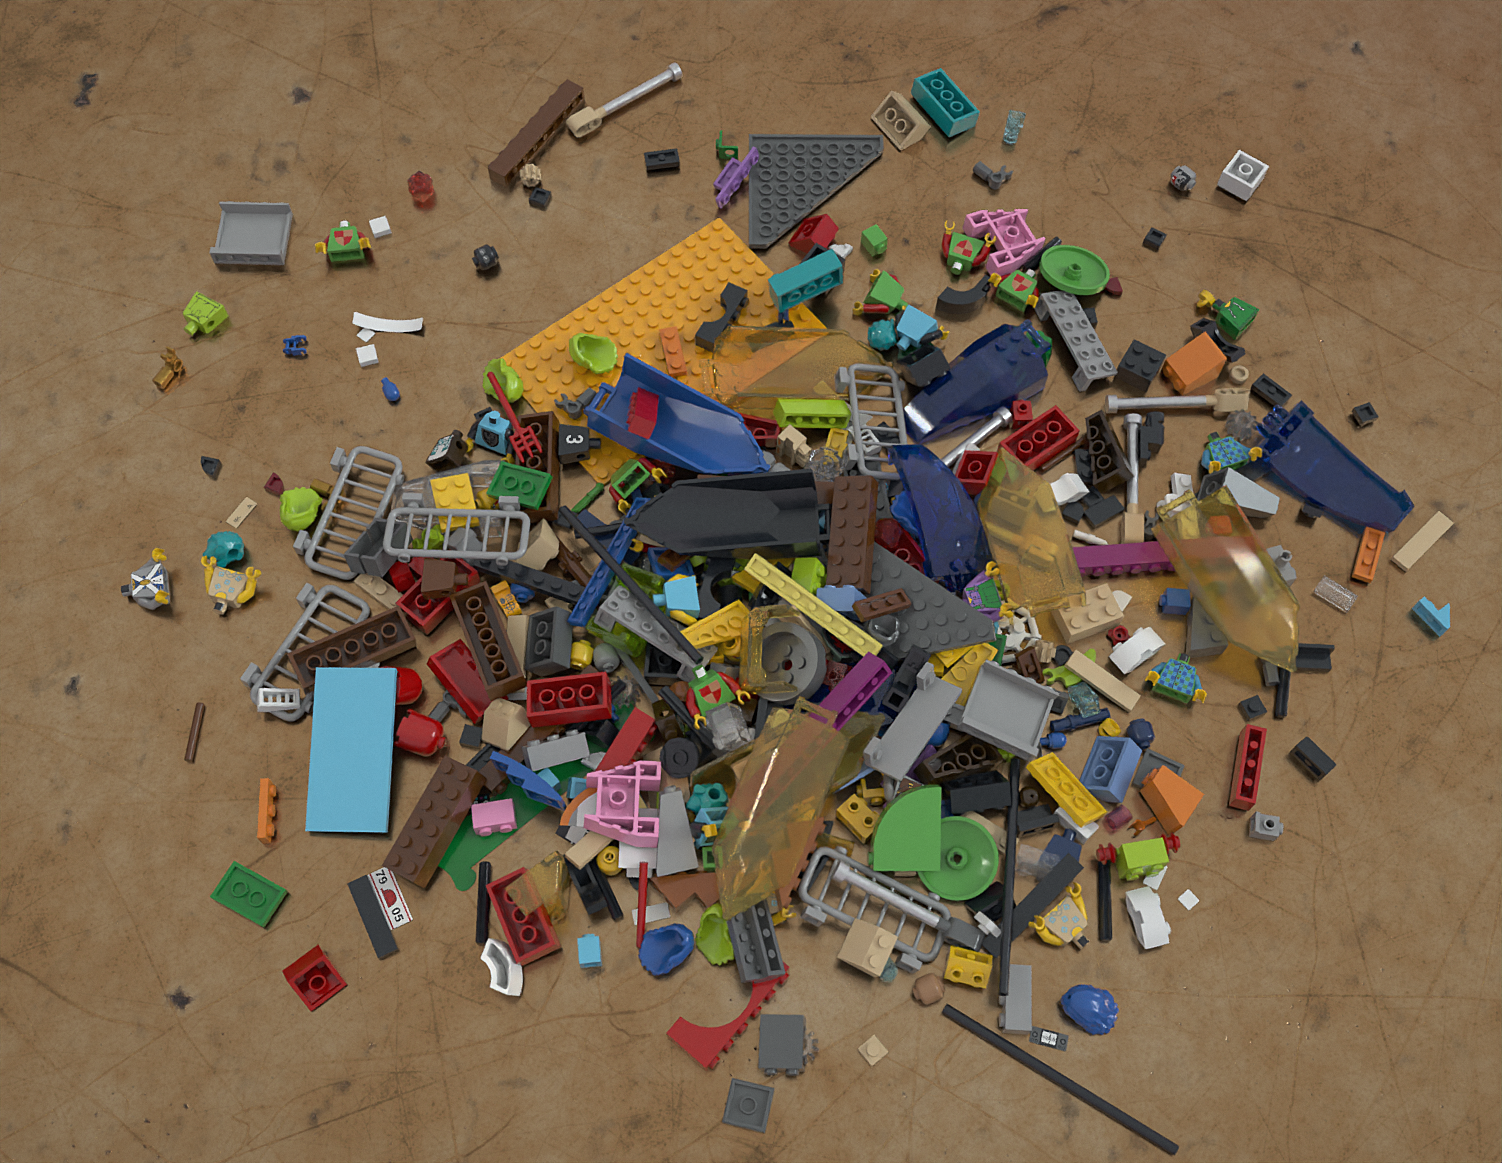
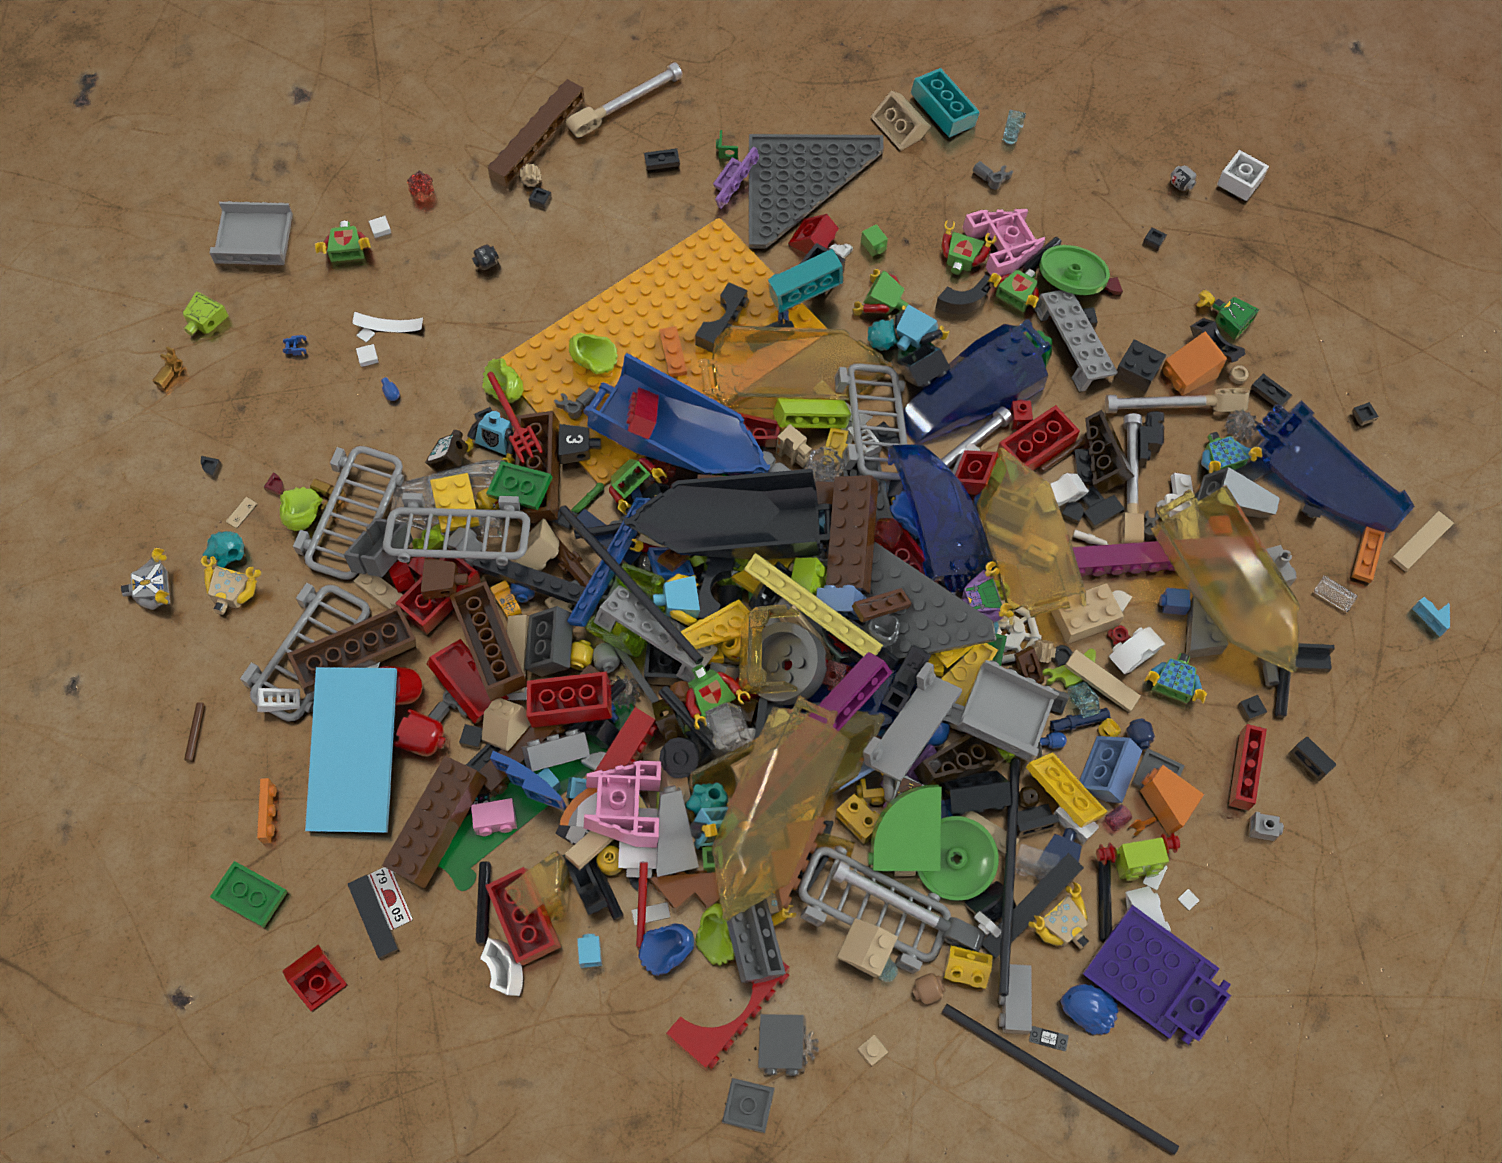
(1158, 977): none -> dark purple plate

